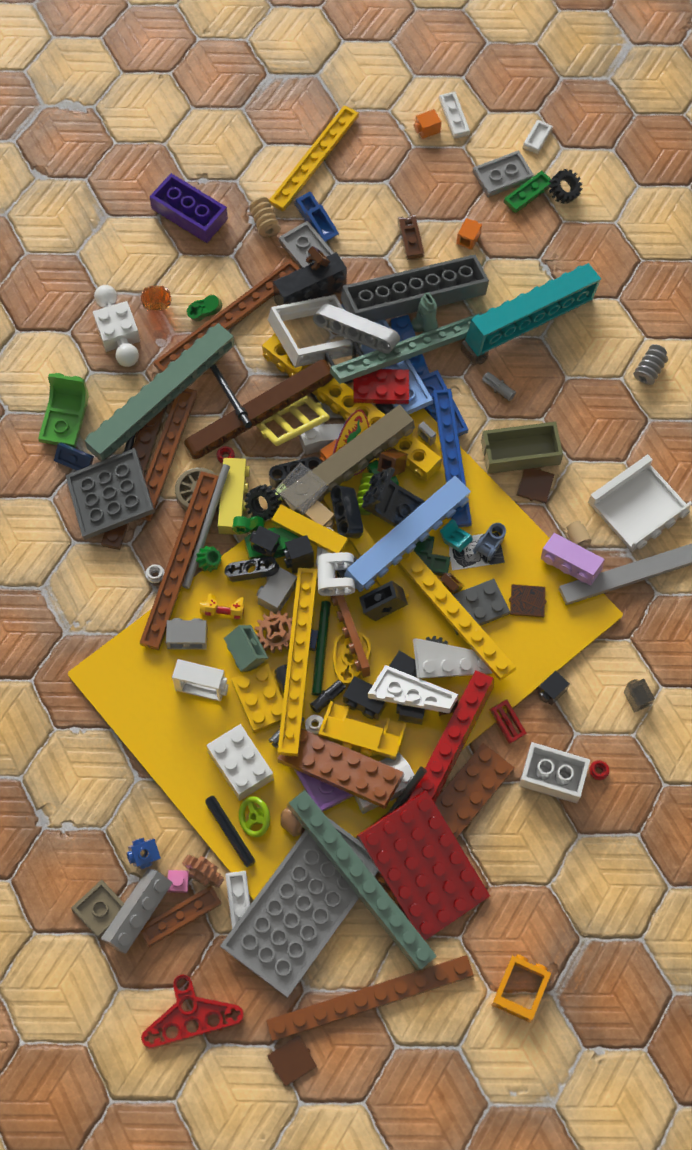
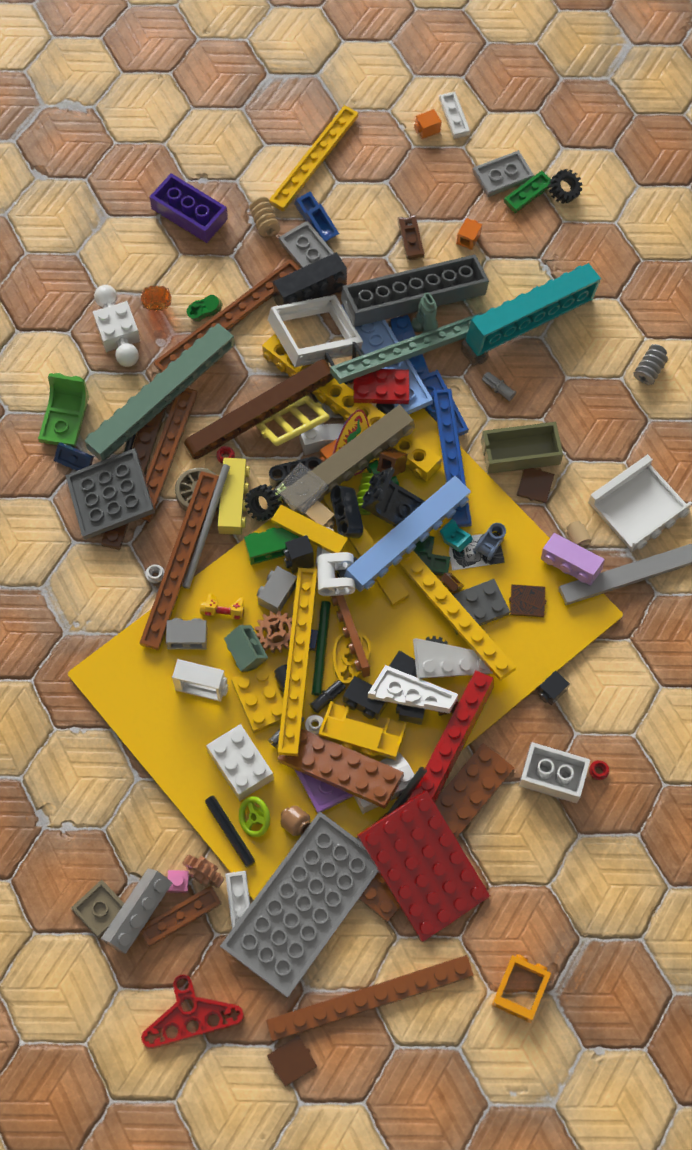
(150, 853): blue brick -> none
(209, 558): green piece -> none
(239, 570): black beam -> none
(240, 411): black bar -> none
(243, 525): green piece -> none
(265, 541): black brick -> none
(318, 257): reddish brown tile -> none
(356, 328): light grey beam -> none
(361, 881): sand green brick -> none
(383, 601): black brick -> none
(426, 433): light grey tile -> none
(502, 726): red tile -> none
(537, 136): white tile -> none
(638, 694): clear smoke brick -> none

